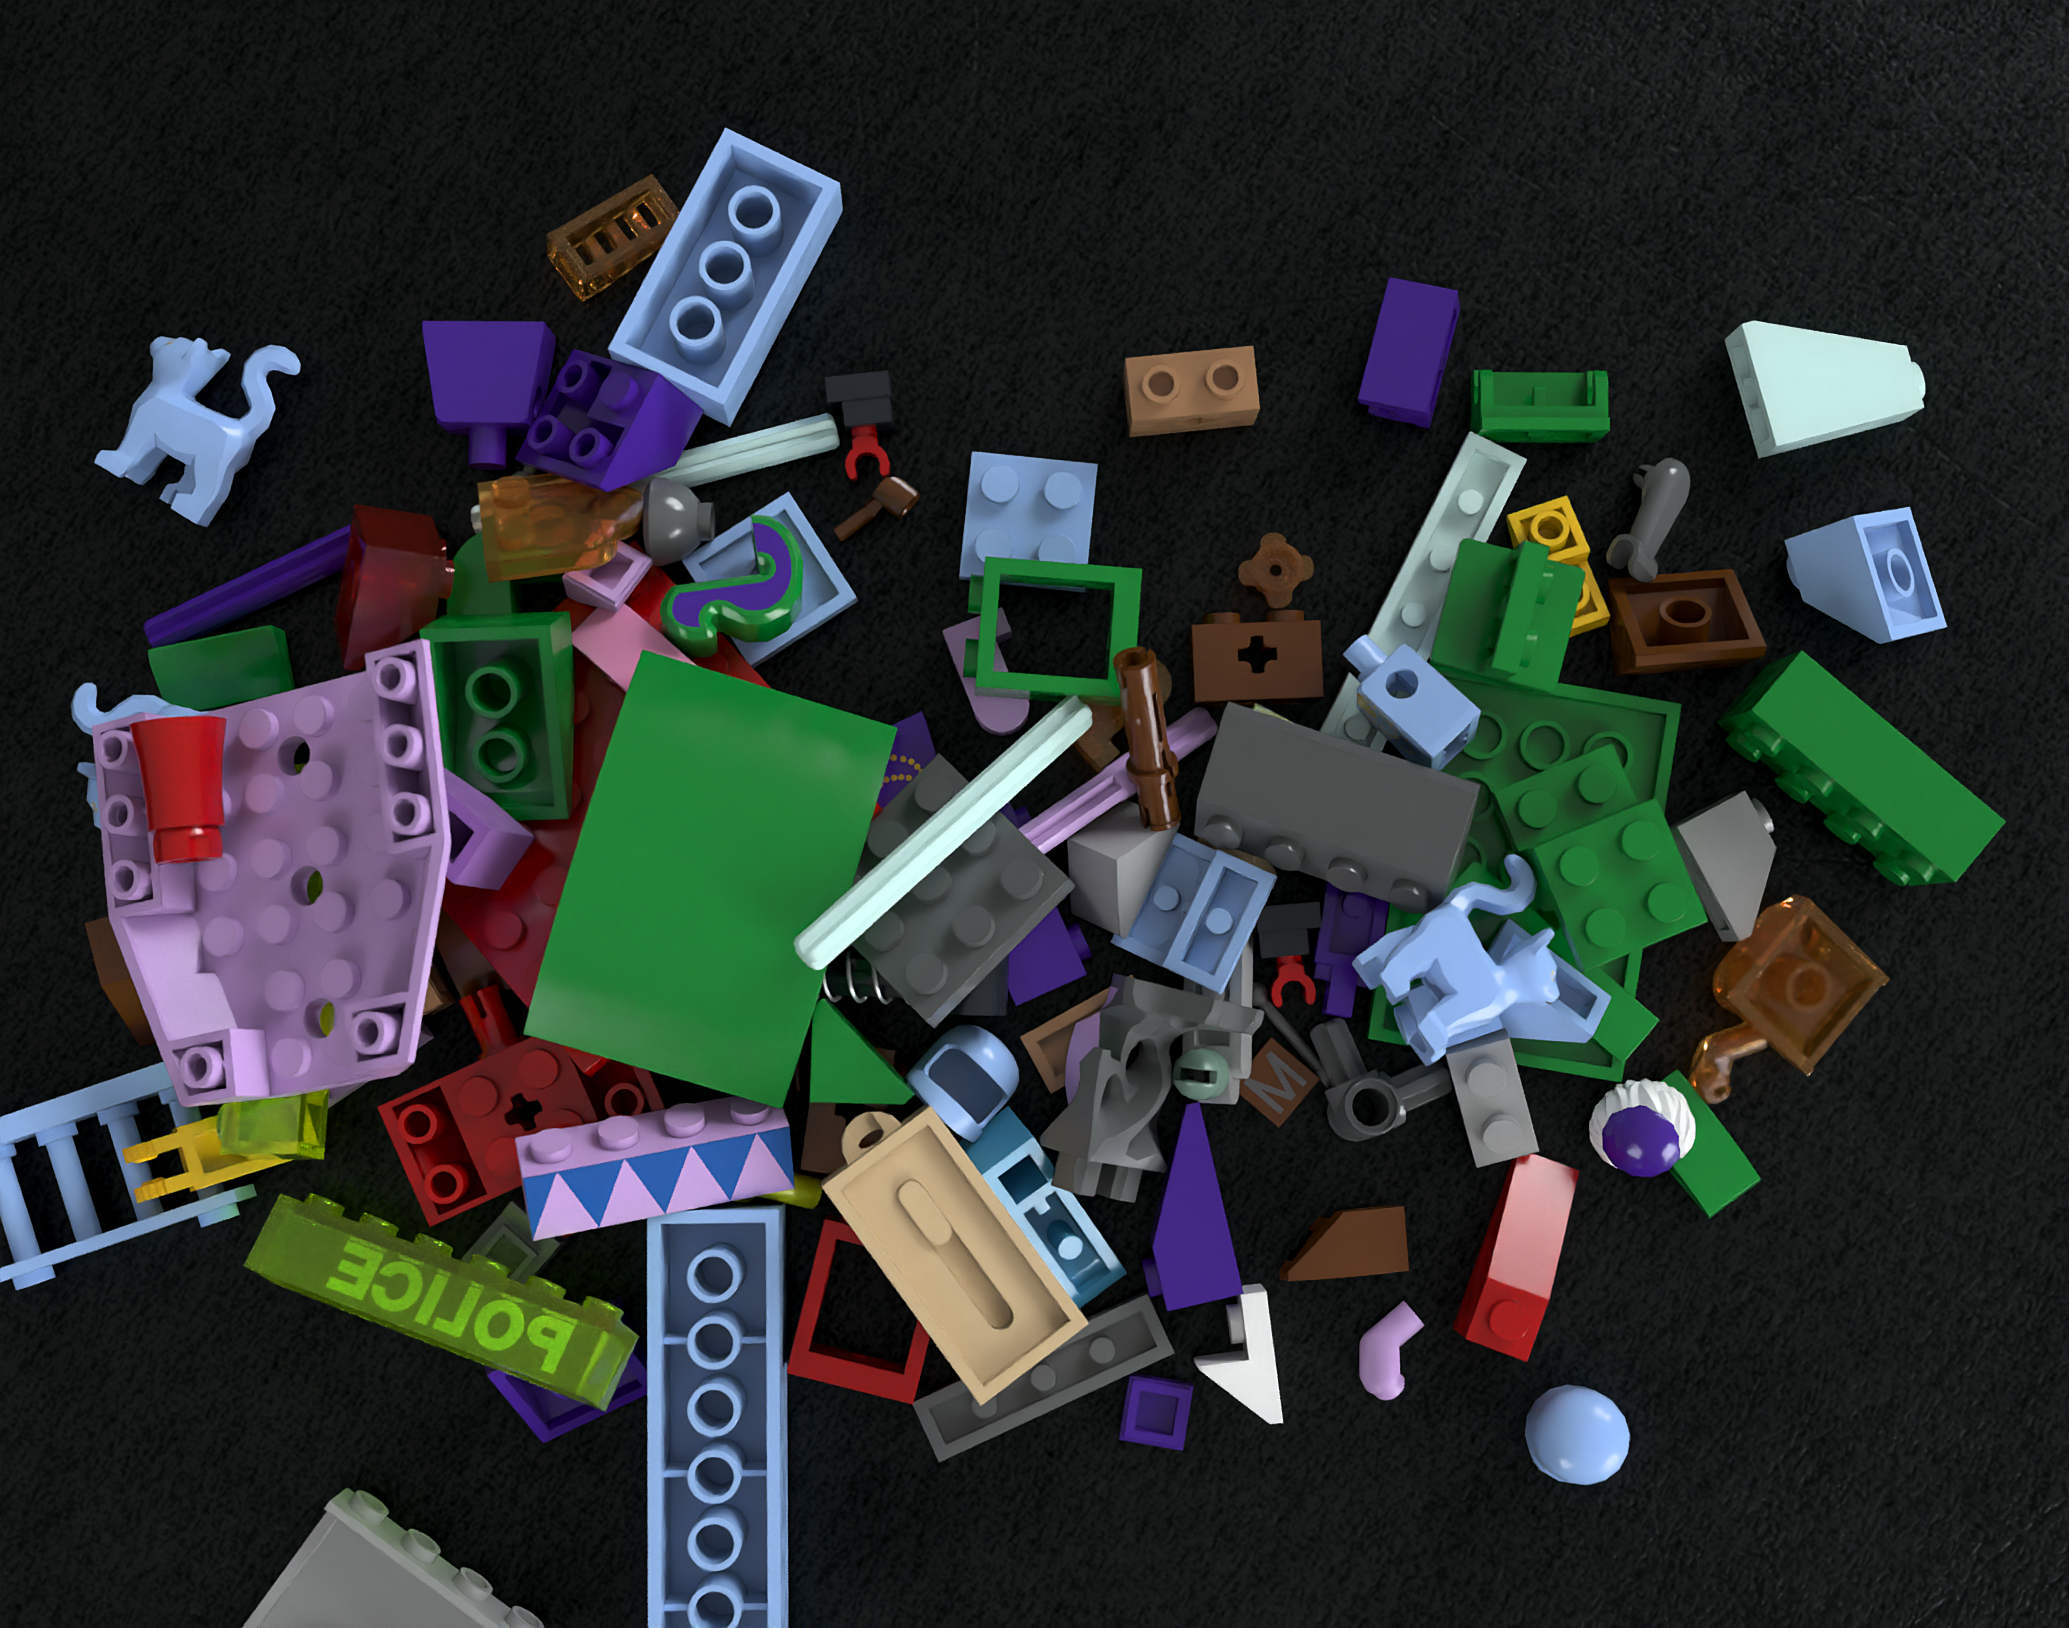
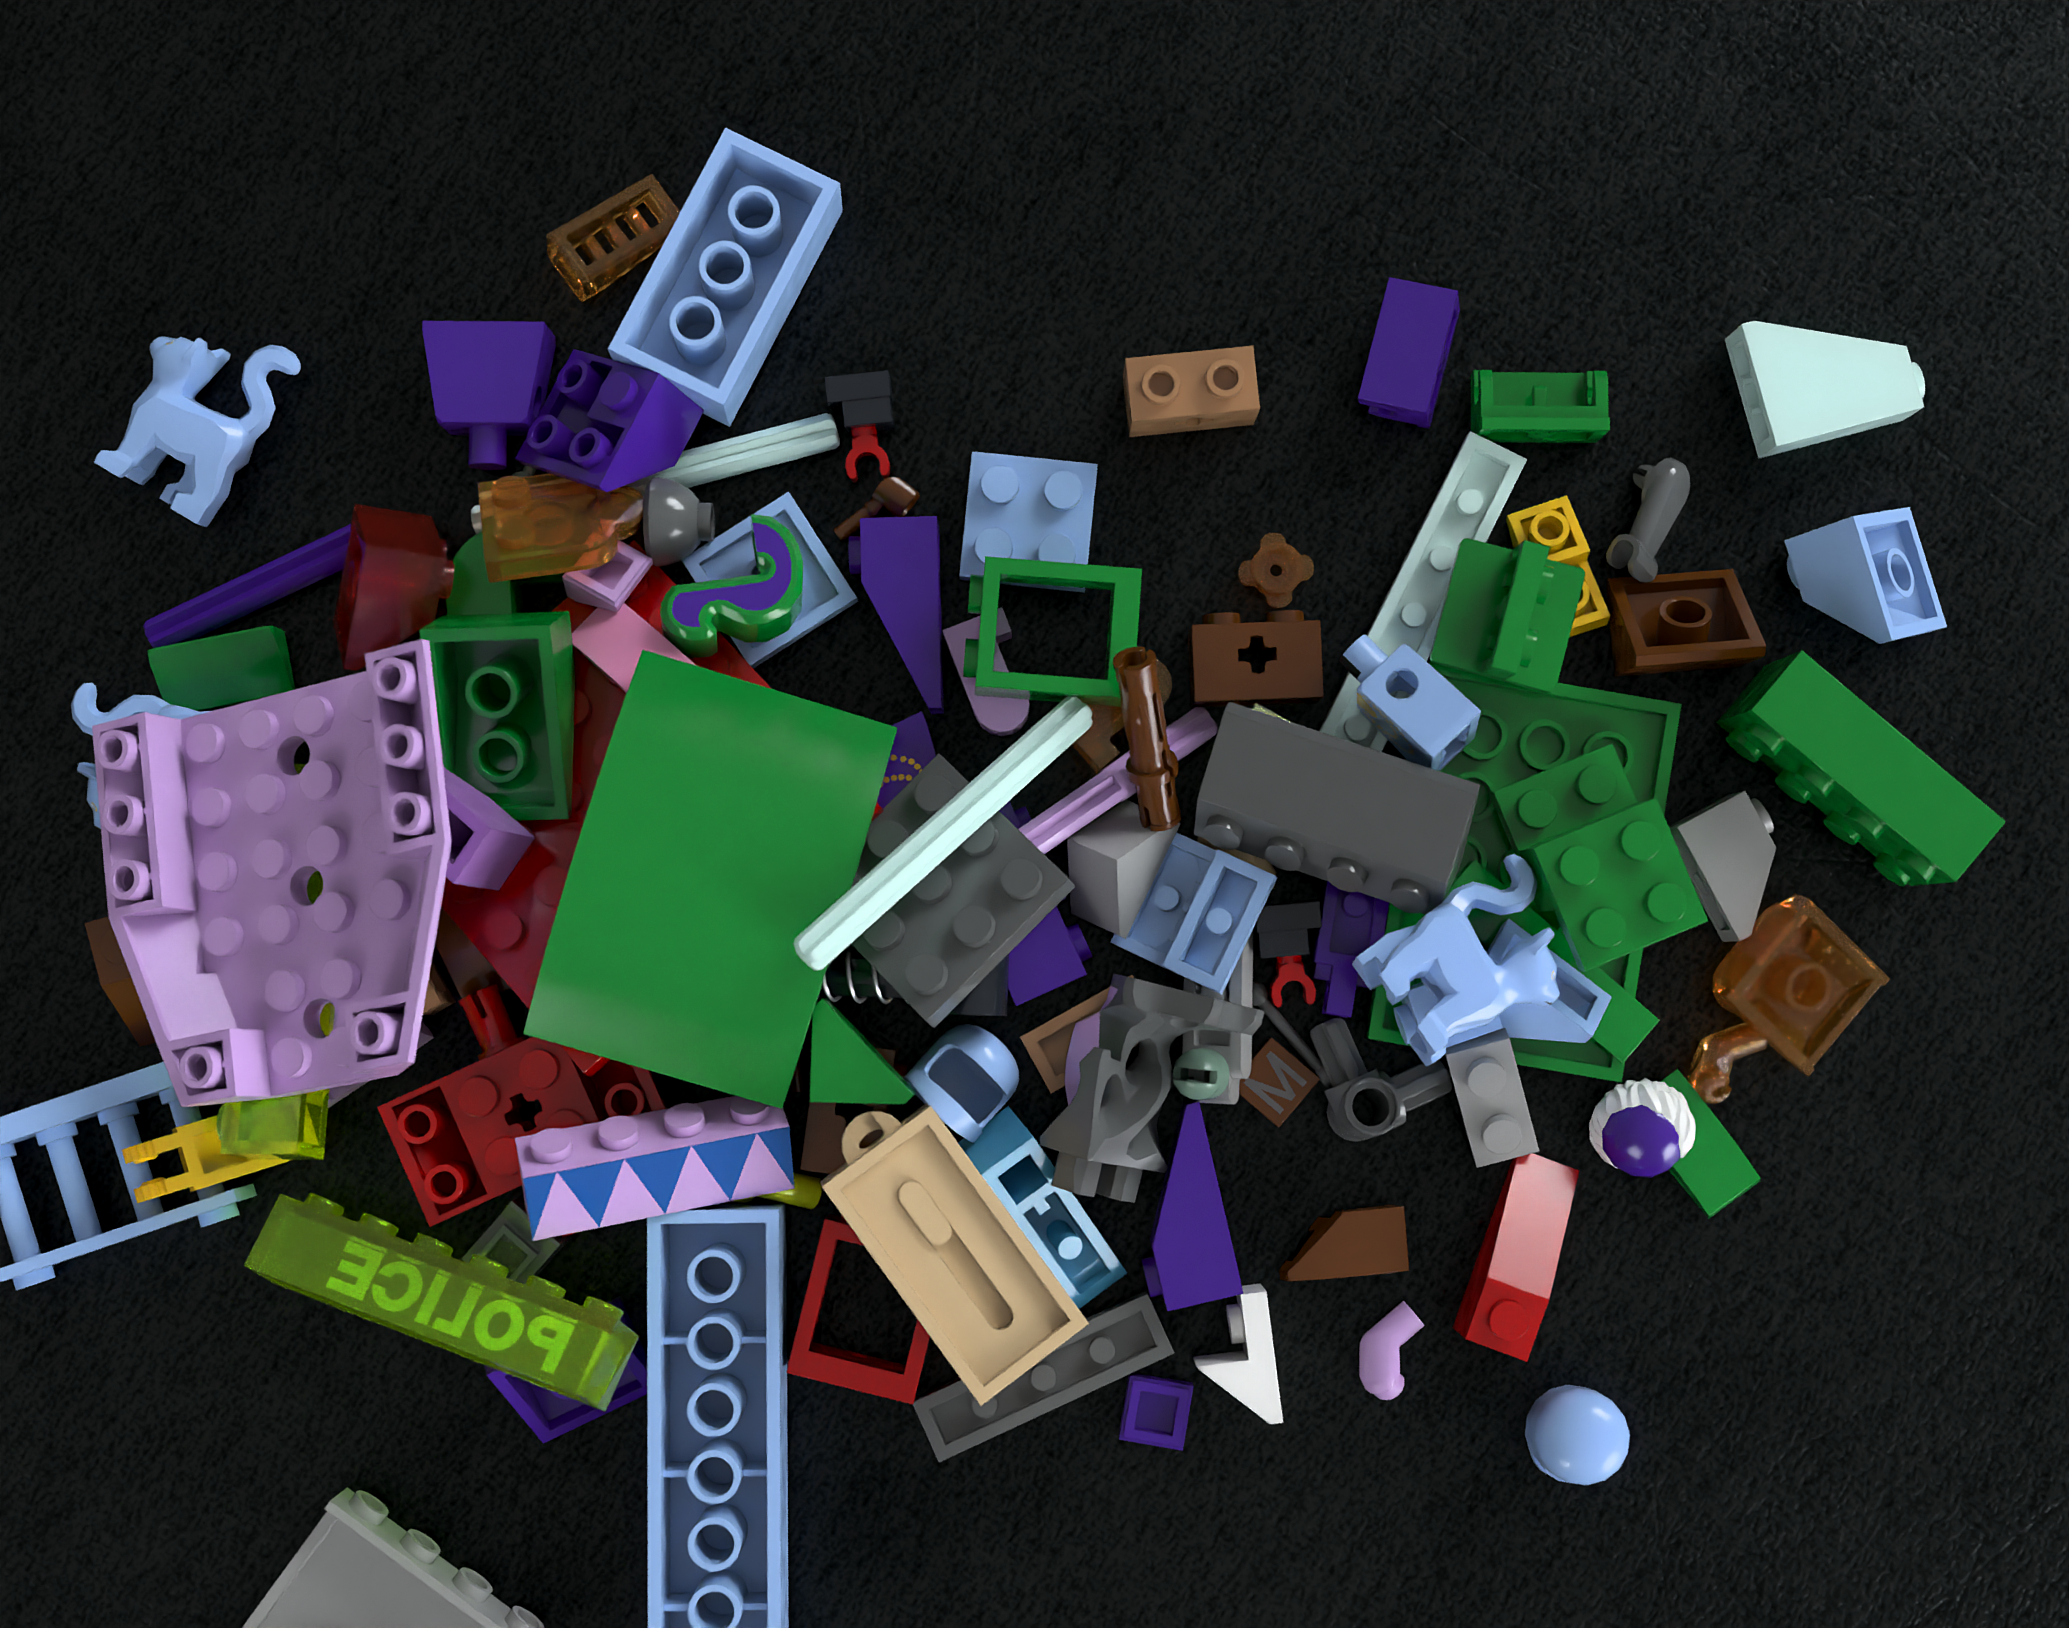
(182, 785): red plant -> none
(902, 581): none -> dark purple slope

